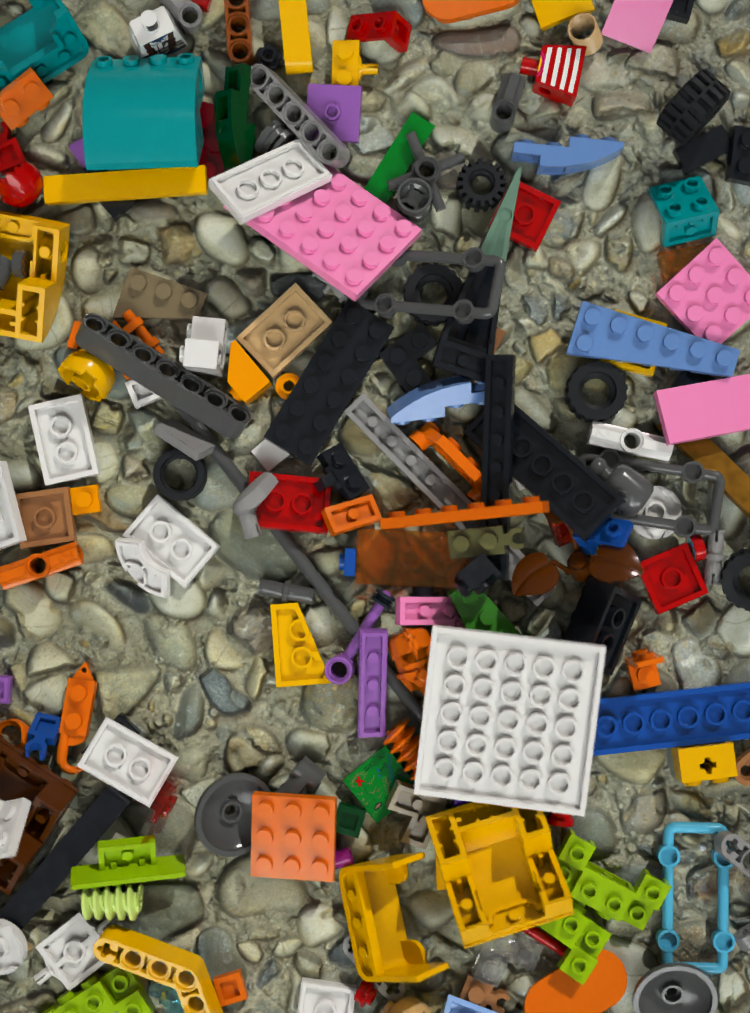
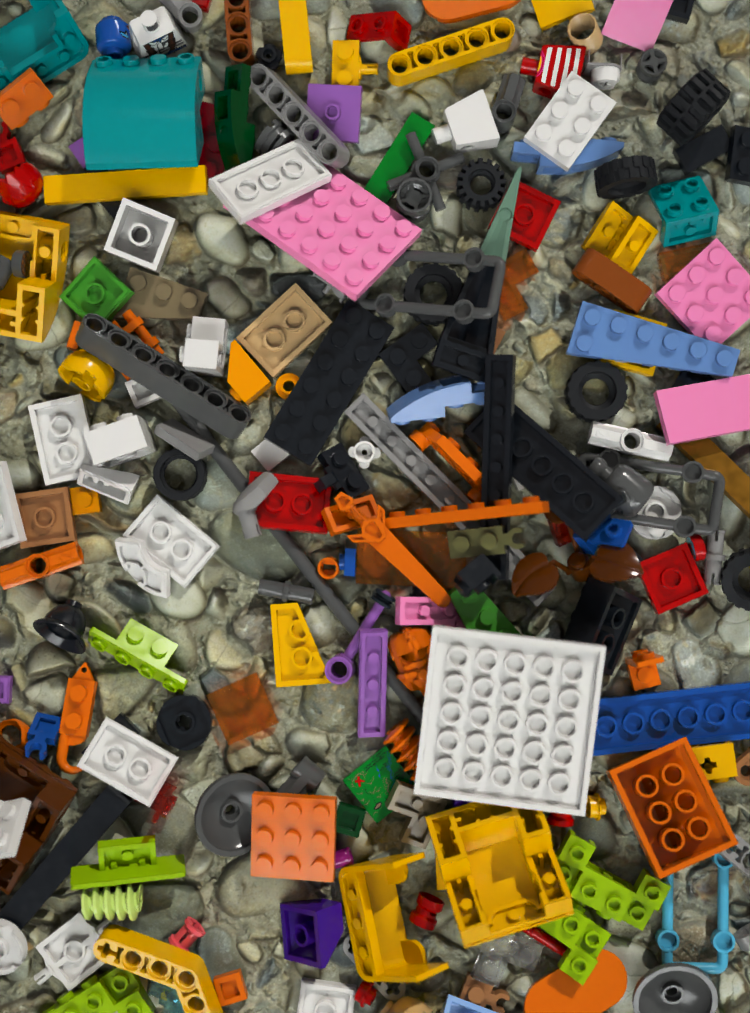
(64, 627): none -> black hat
(96, 291): none -> bright green tile
(109, 482): none -> white slope
(113, 37): none -> blue head
(119, 441): none -> white brick
(141, 235): none -> white brick
(142, 650): none -> lime bracket
(180, 737): none -> black plate
(192, 927): none -> coral bush
(242, 708): none -> clear orange tile
(311, 930): none -> dark purple slope
(328, 573): none -> orange hinge
(364, 444): none -> white plate
(381, 538): none -> orange sword
(426, 911): none -> red wheel
(457, 41): none -> yellow beam
(468, 125): none -> white torso
(518, 269): none -> clear orange tile
(569, 121): none -> white plate
(595, 806): none -> yellow plate
(603, 75): none -> white piece
(611, 281): none -> dark orange beam
(620, 236): none -> yellow slope
(625, 177): none -> black tyre
(654, 59): none -> dark grey wheel
(671, 808): none -> orange slope

